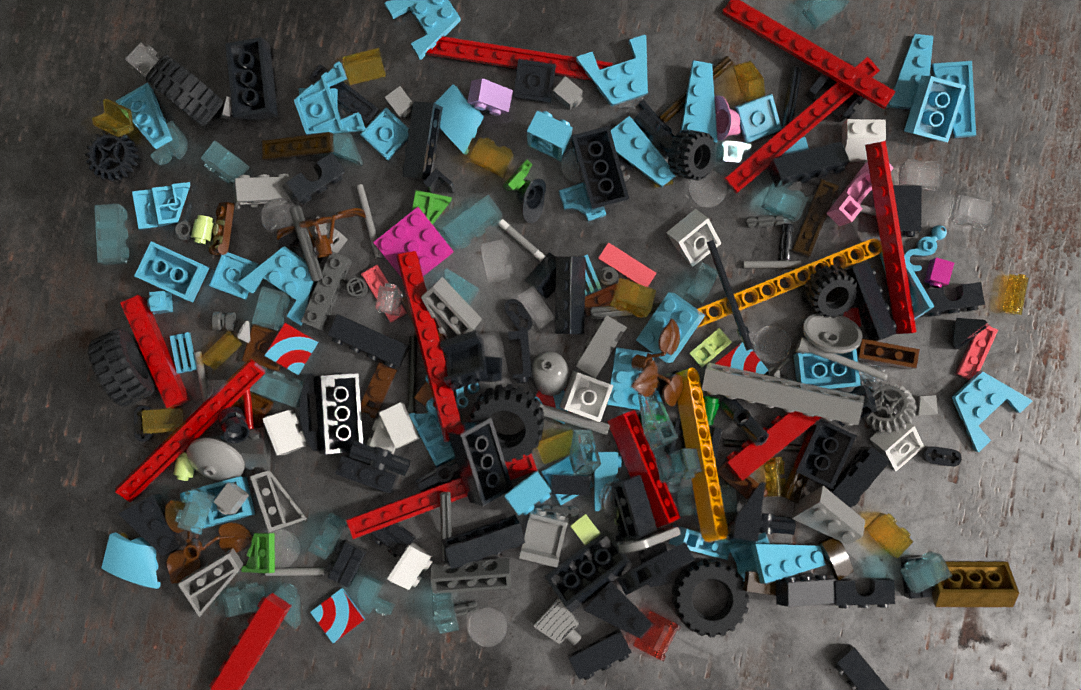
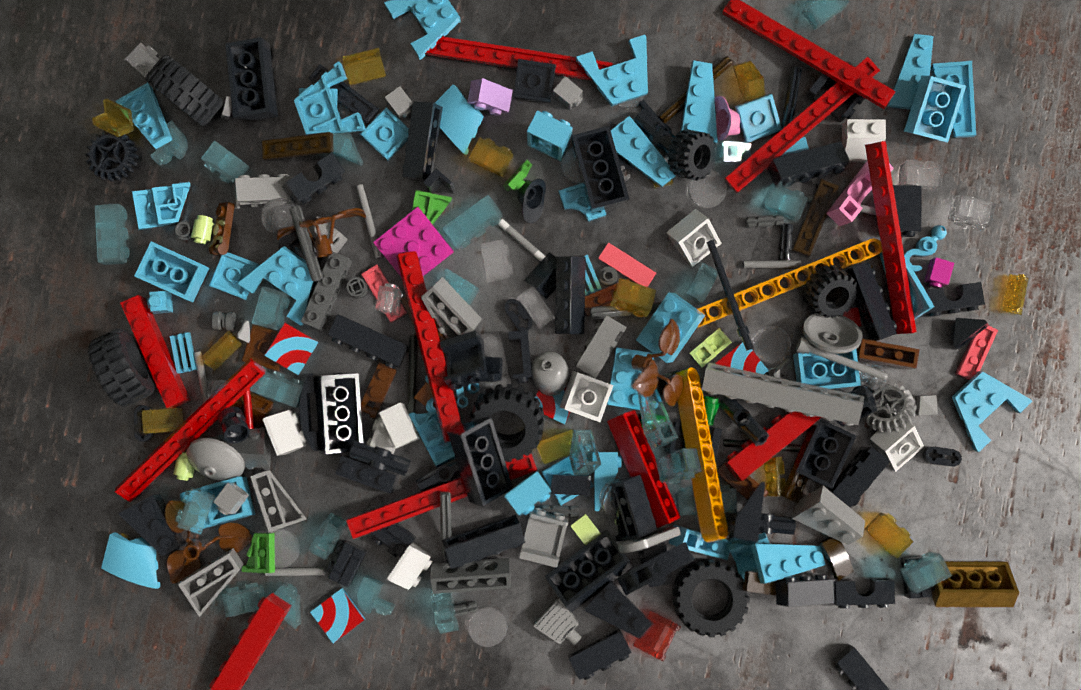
(574, 419): light grey axle -> none

